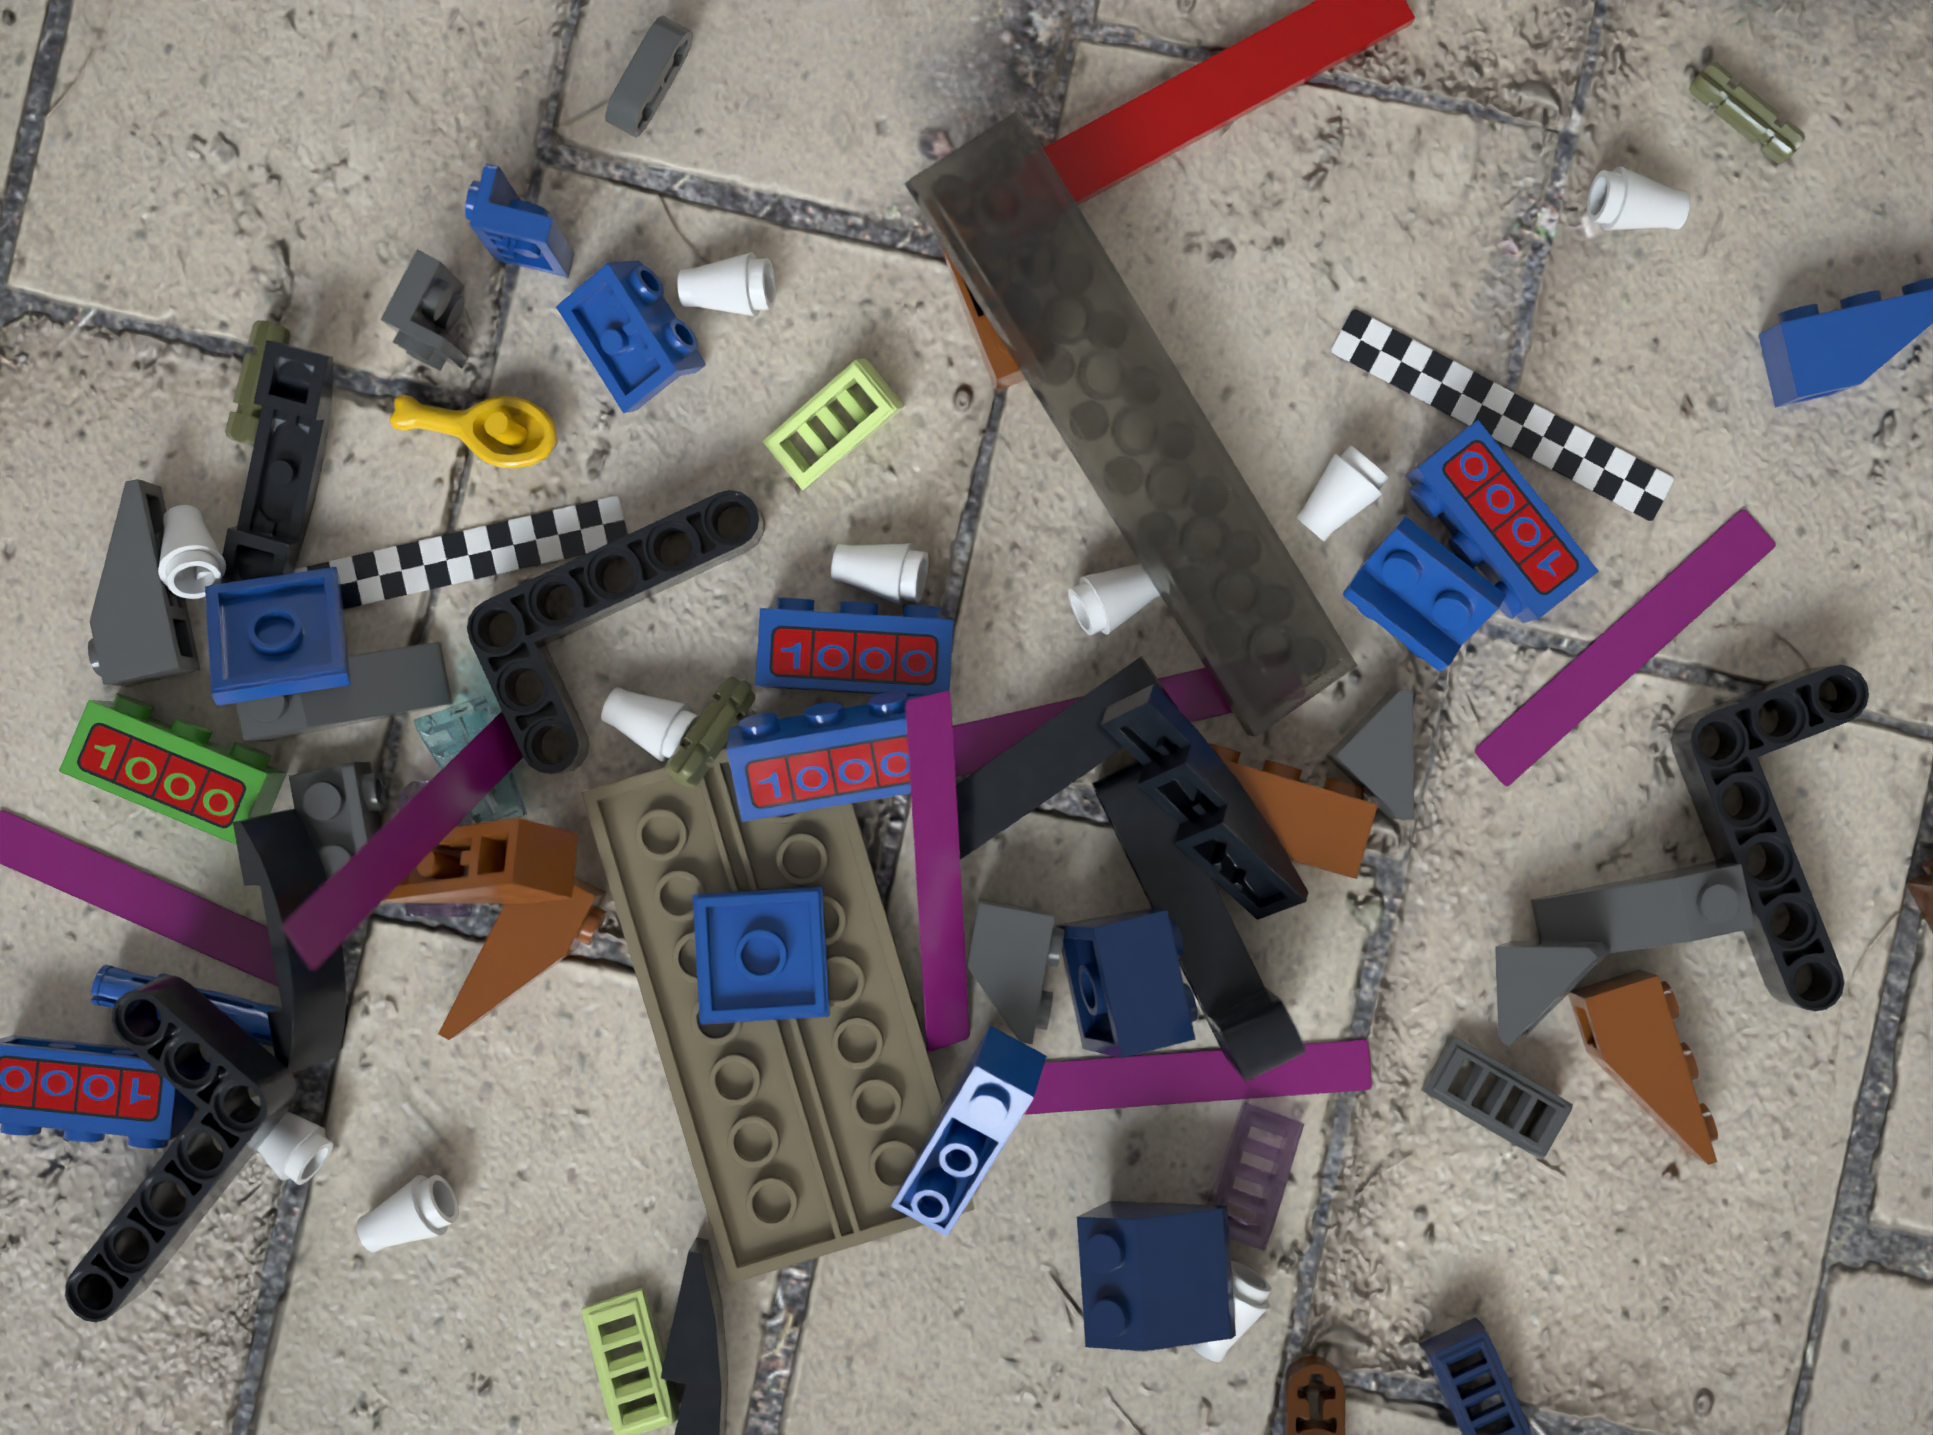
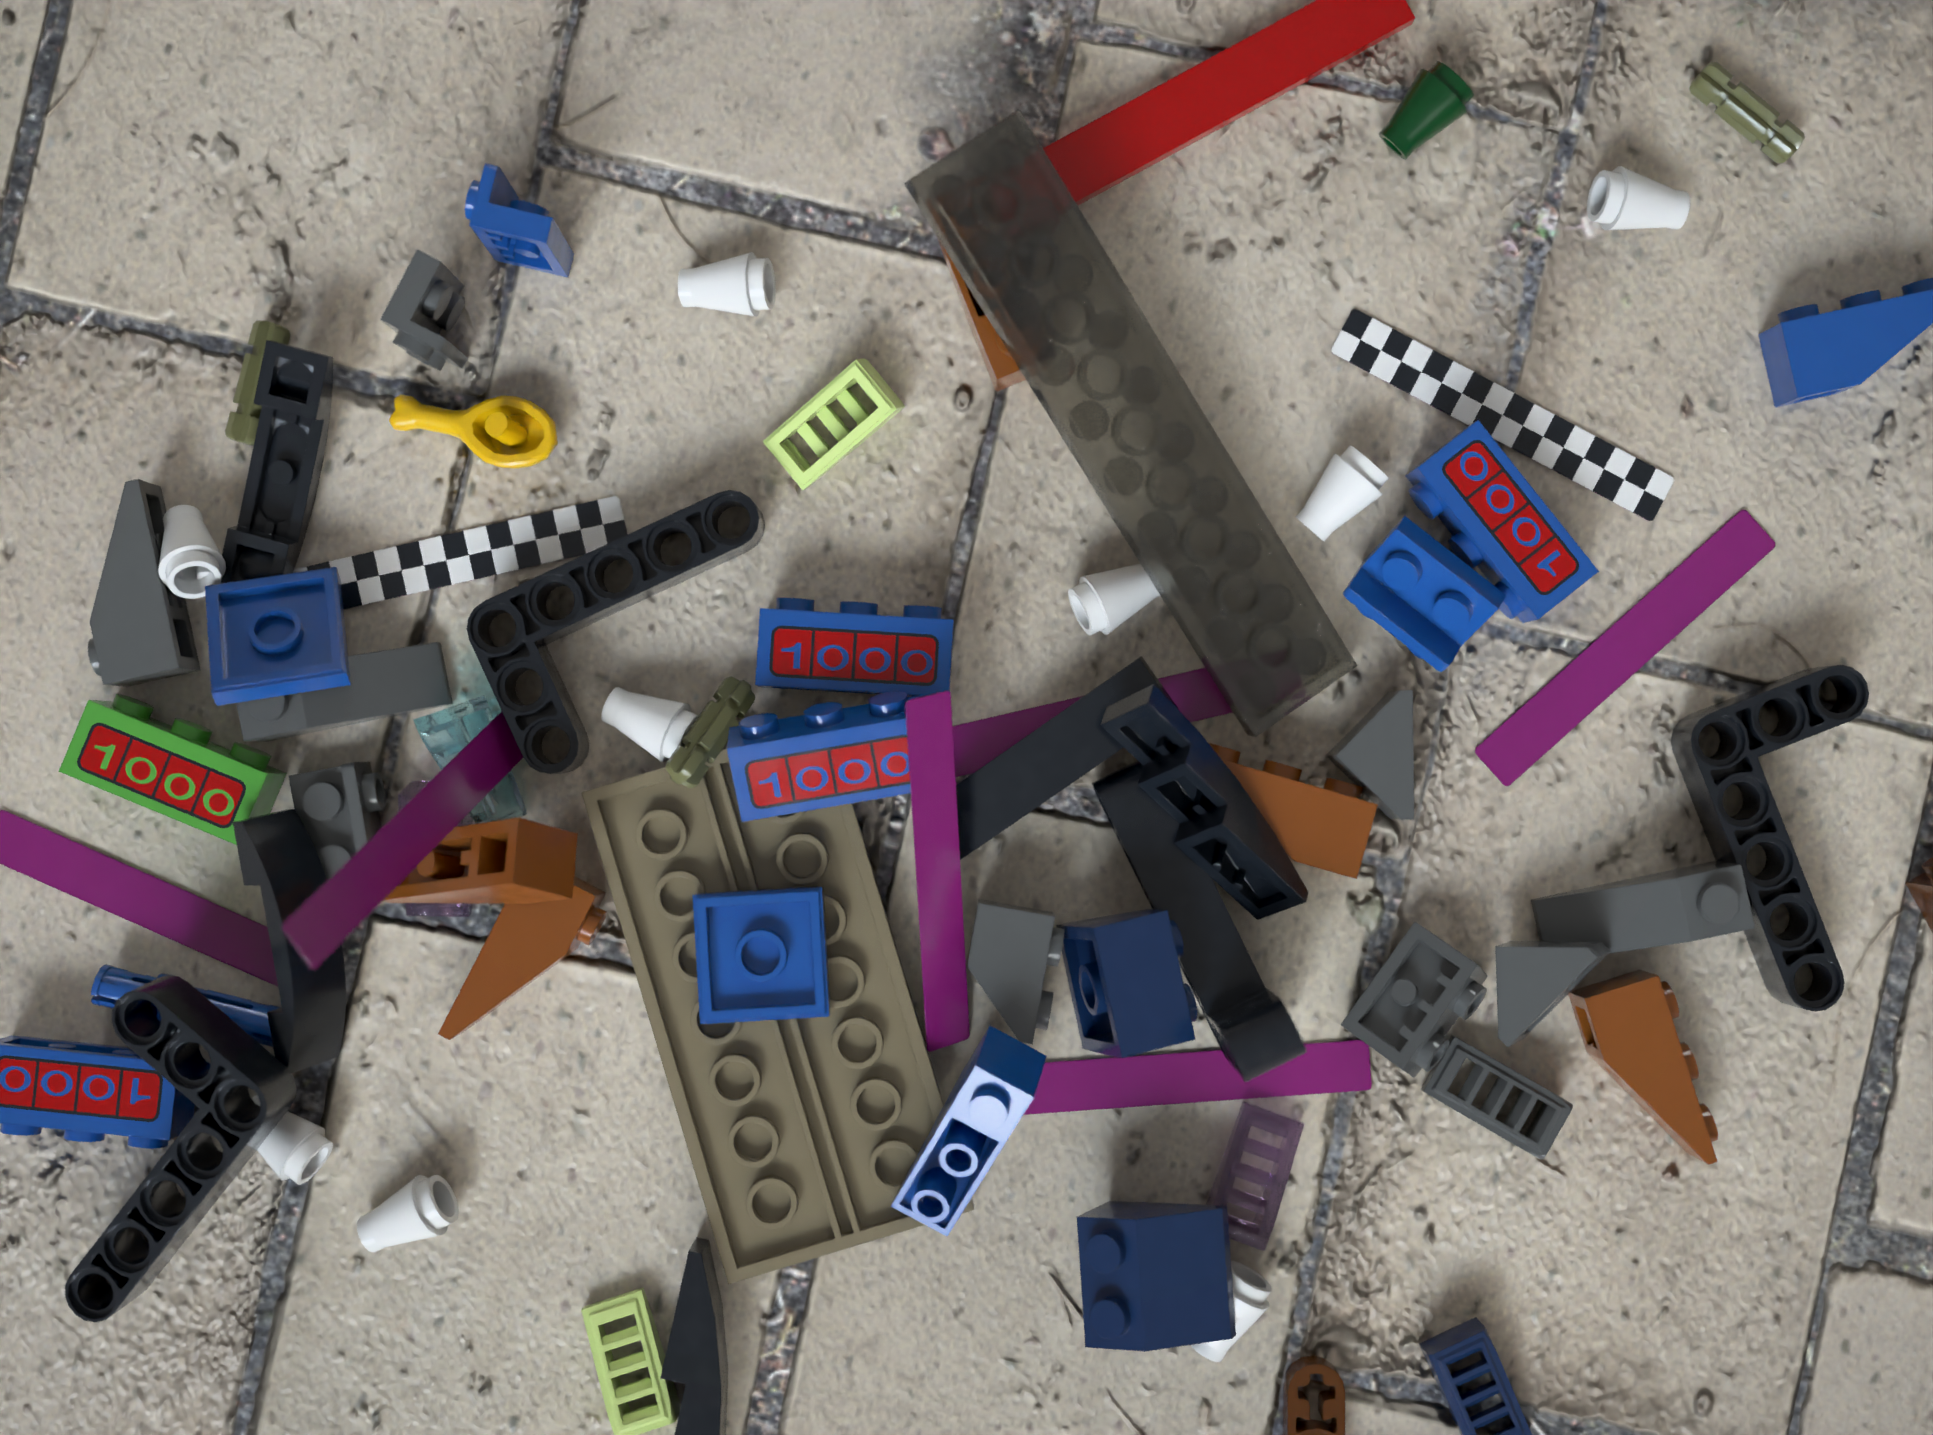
(630, 332): blue bracket -> none
(649, 76): dark grey beam -> none
(884, 570): white cone -> none
(1417, 1001): none -> dark grey bracket
(1427, 108): none -> dark green cone

